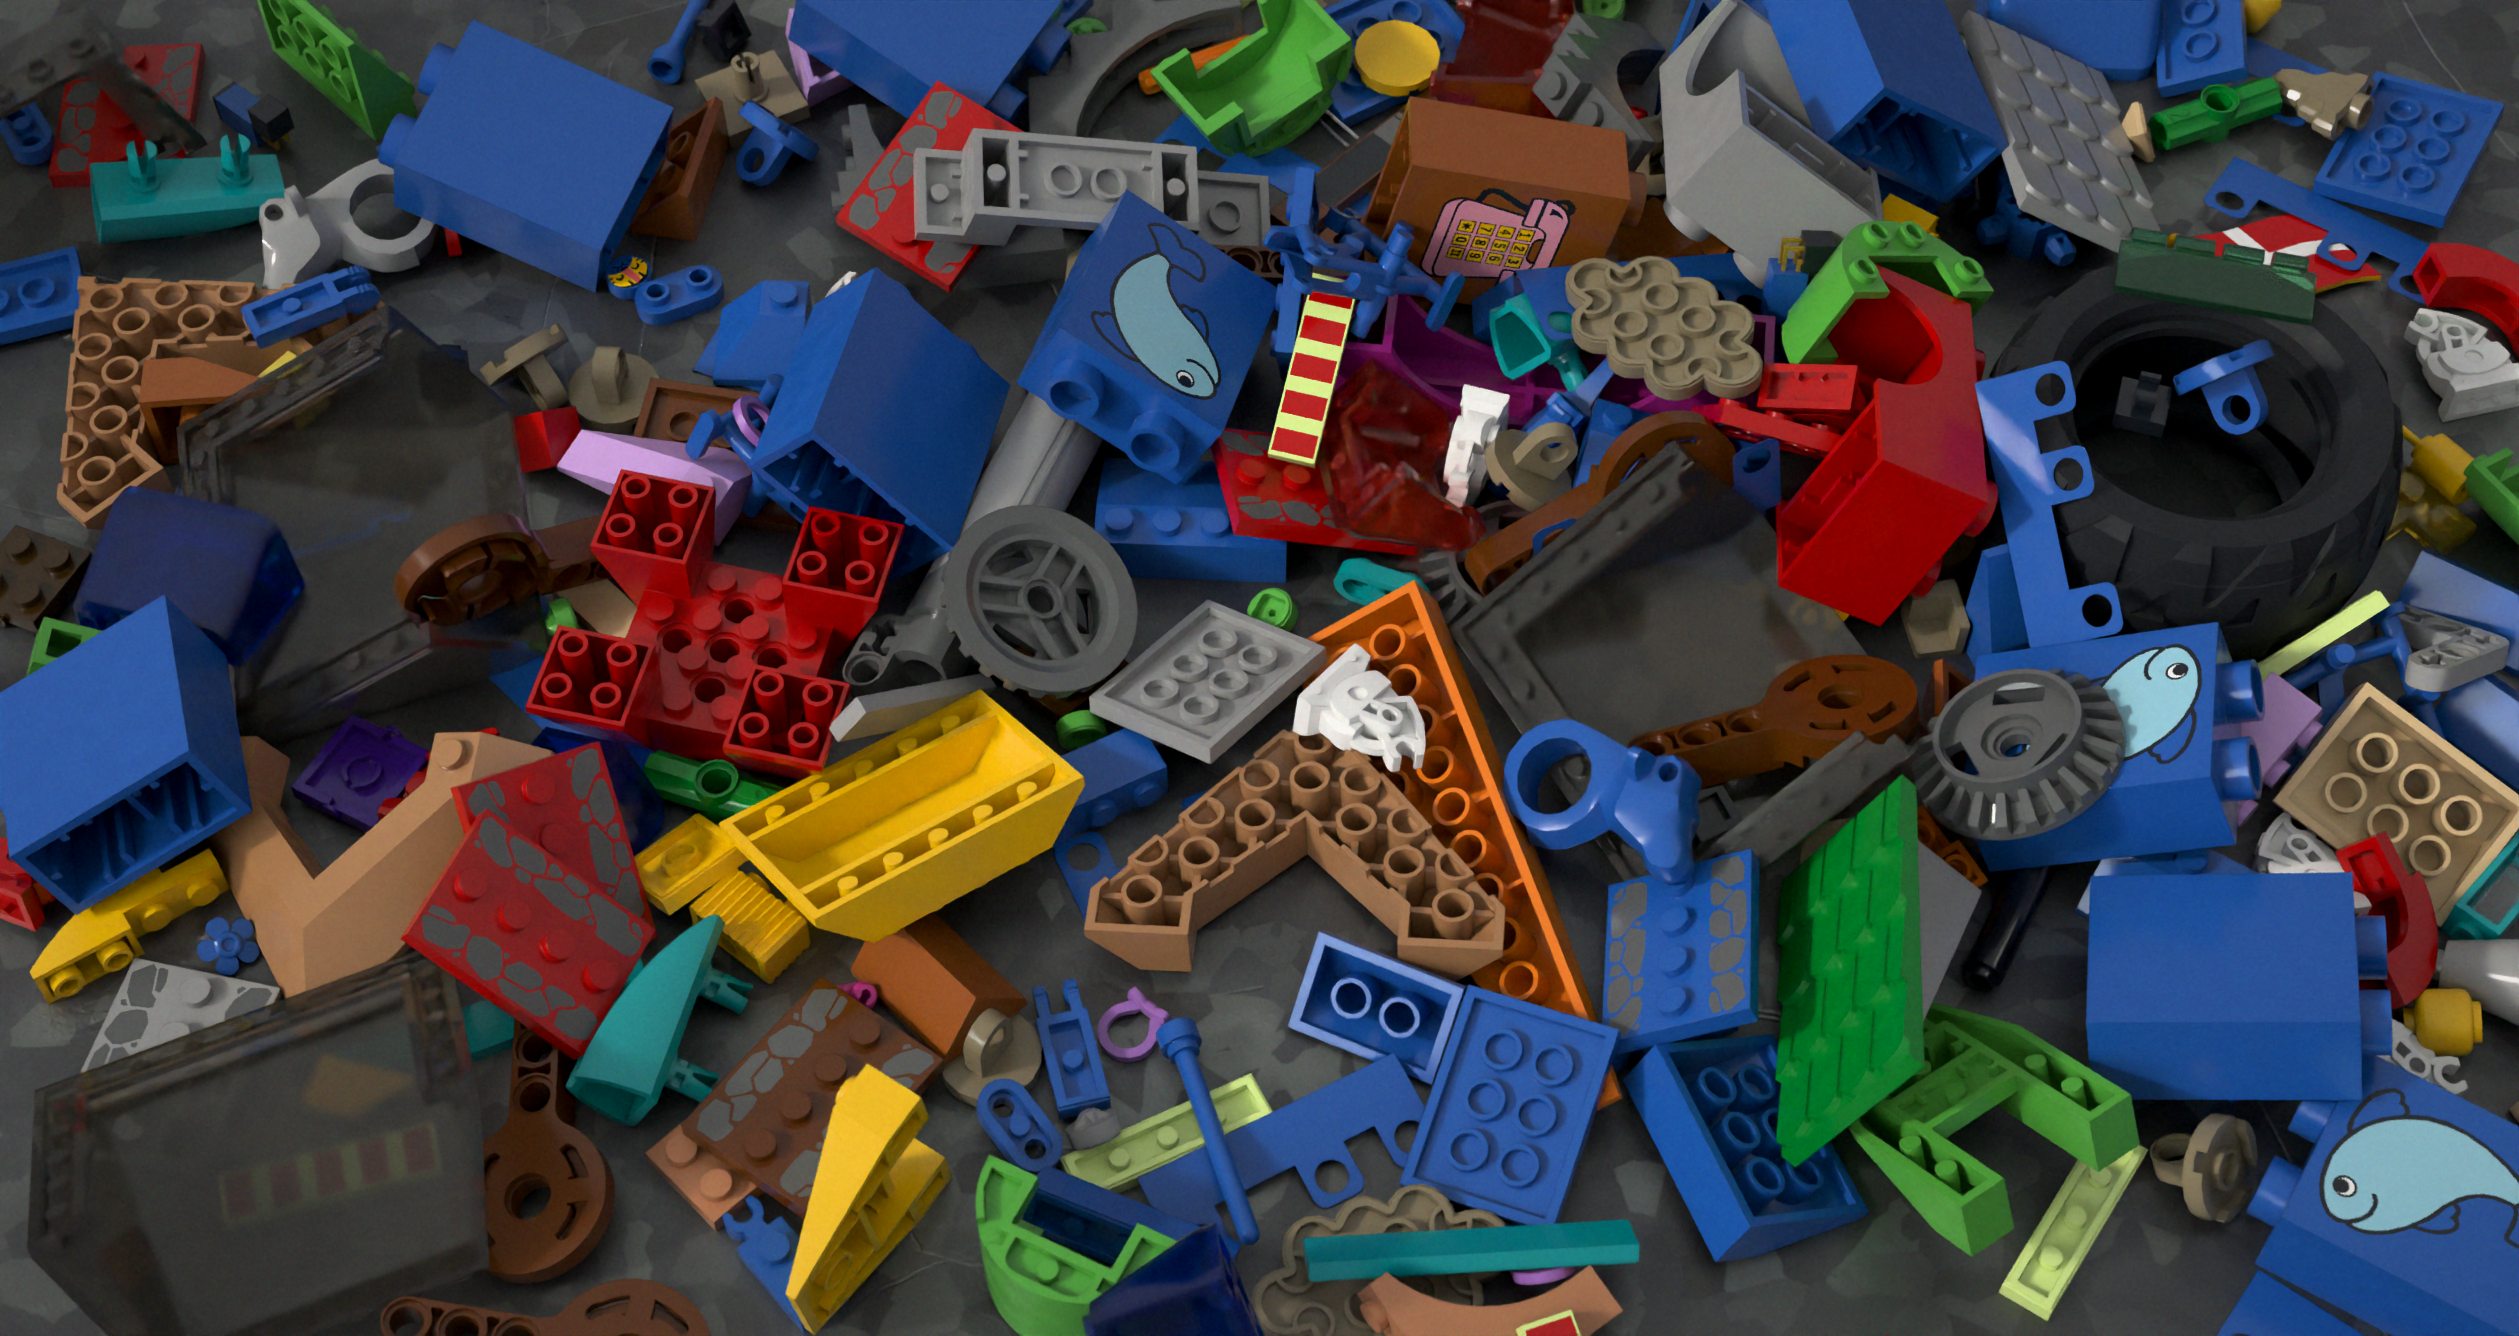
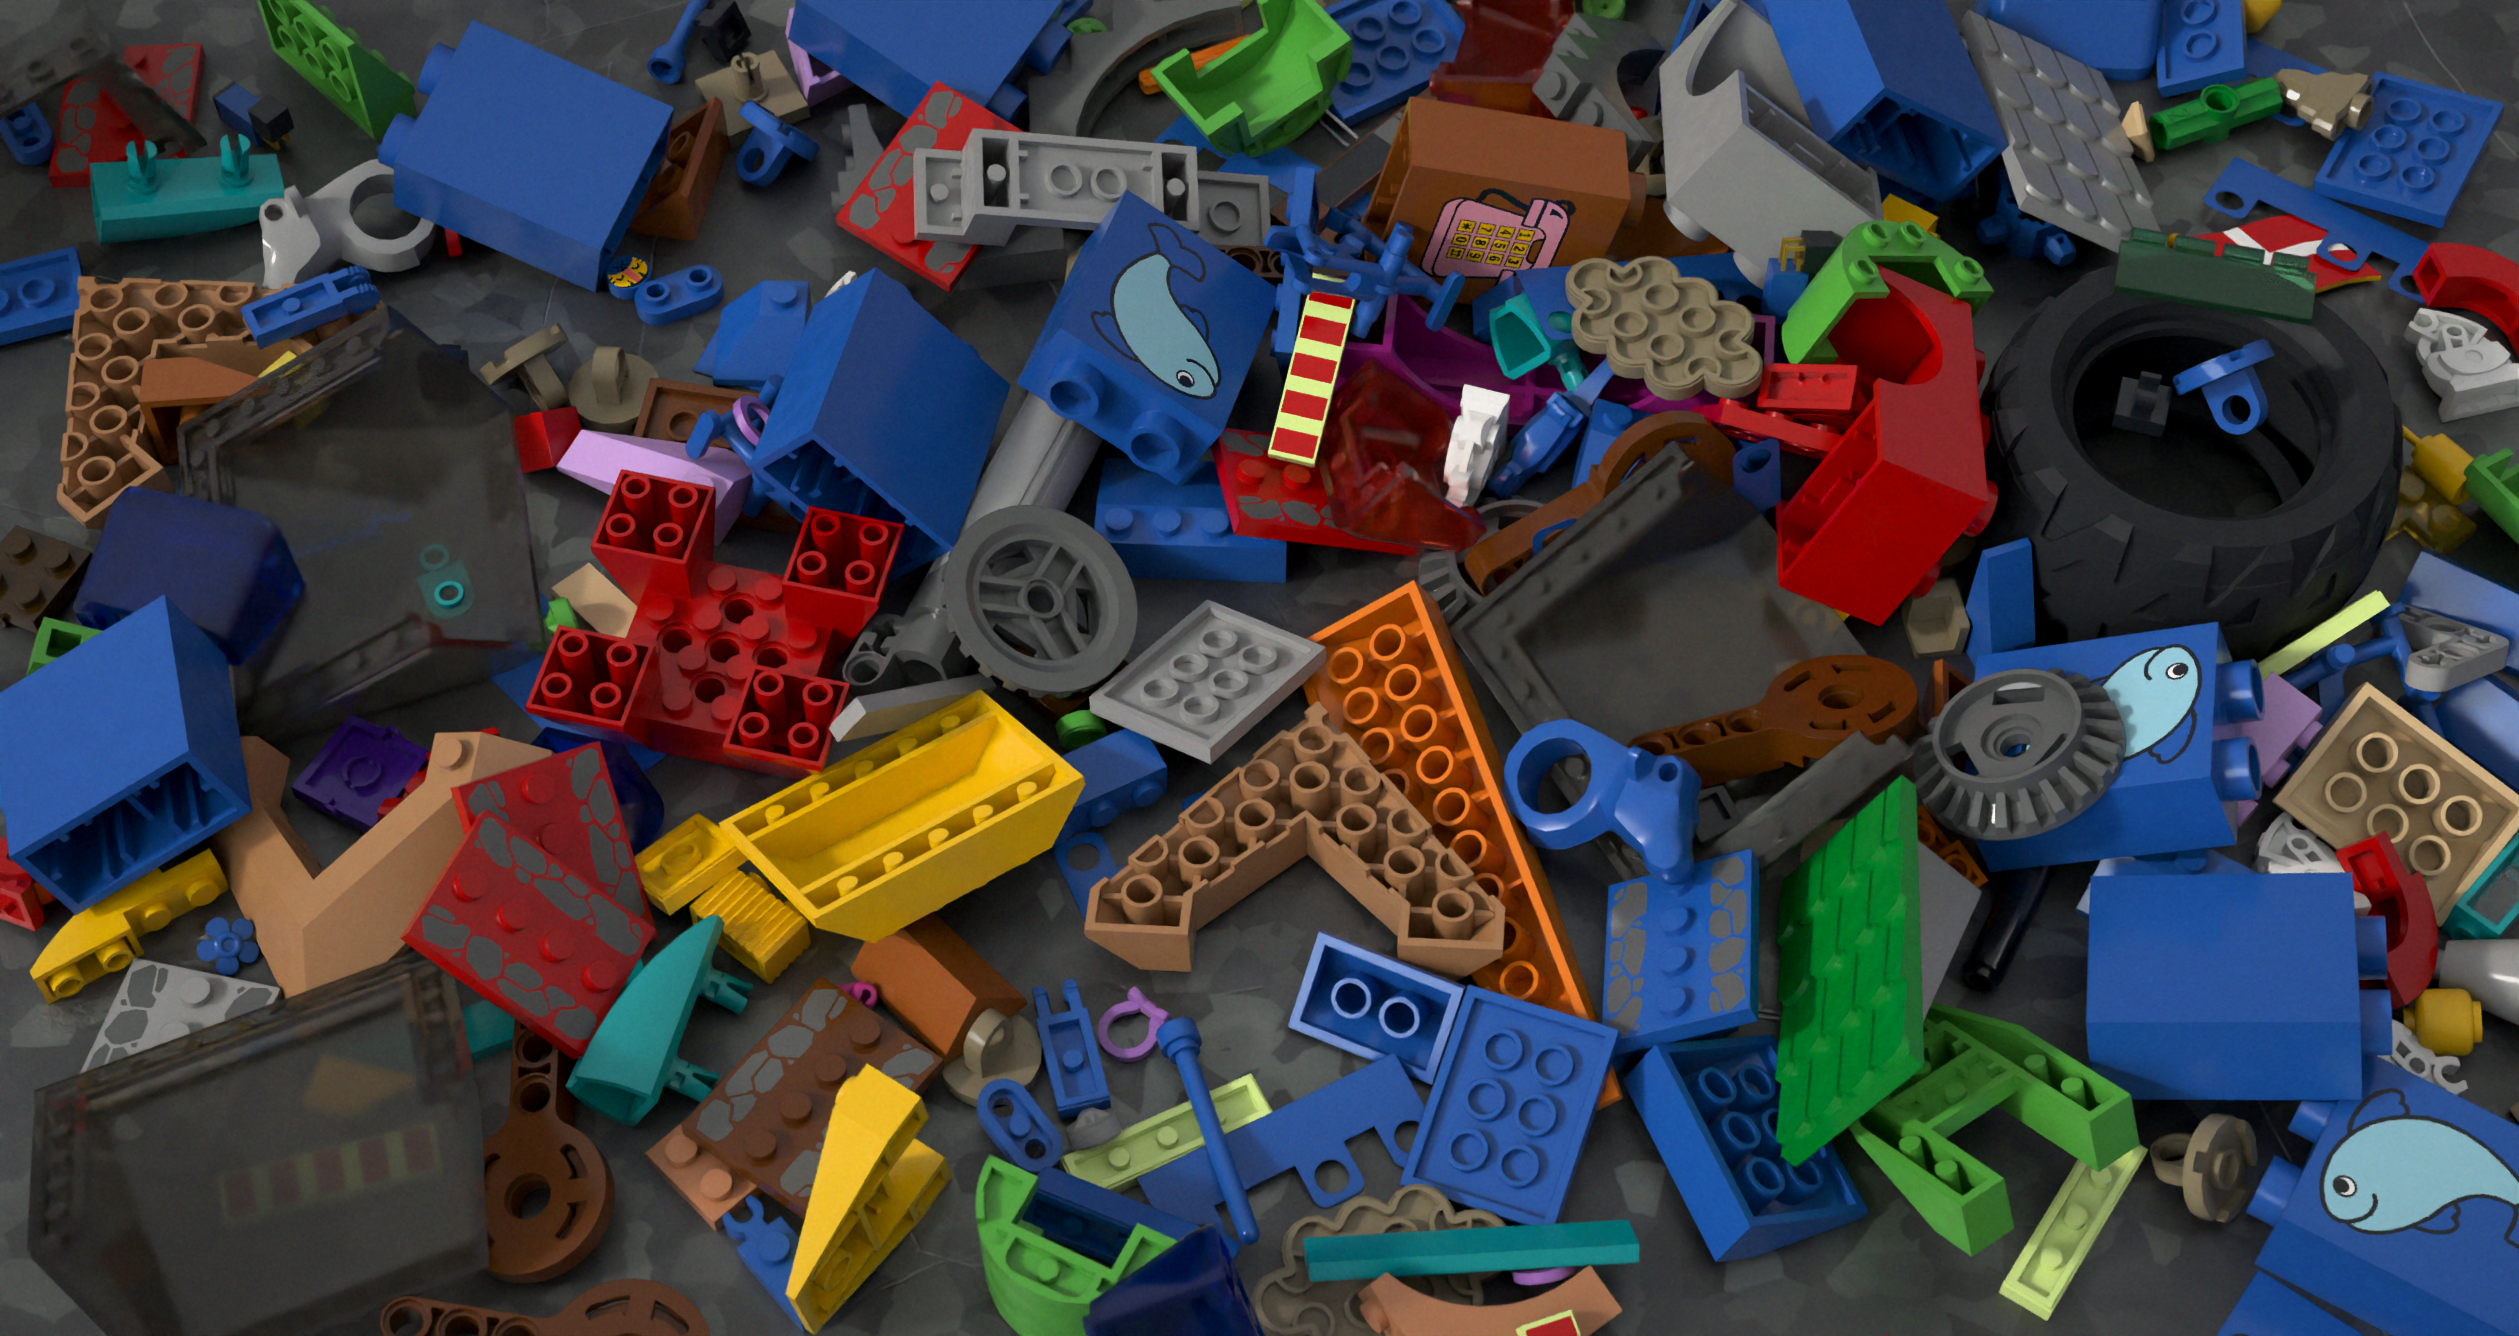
(488, 560): reddish brown beam -> none
(695, 782): green piece -> none
(1274, 608): bright green tile -> none
(1361, 712): white piece -> none
(1366, 582): teal plate -> none
(1396, 57): yellow tile -> none
(1529, 466): dark tan tile -> none
(2026, 500): blue piece -> none

